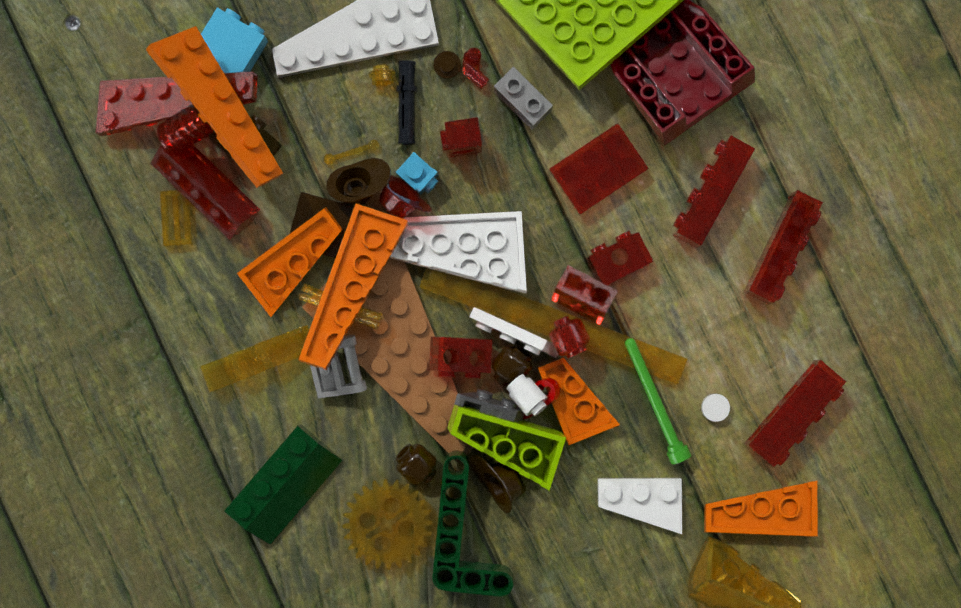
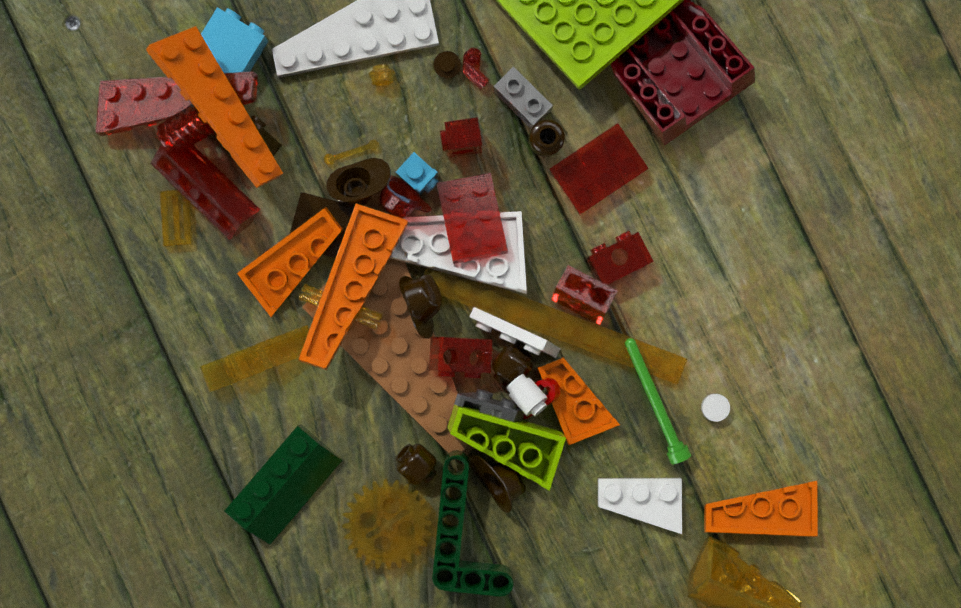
(331, 381): light grey plate -> none
(406, 110): black pin -> none
(423, 302): none -> dark brown piece
(472, 218): none -> clear red plate
(546, 128): none -> dark brown head
(569, 336): clear red head -> none
(713, 192): clear red brick -> none
(783, 247): clear red brick -> none
(795, 413): clear red brick -> none

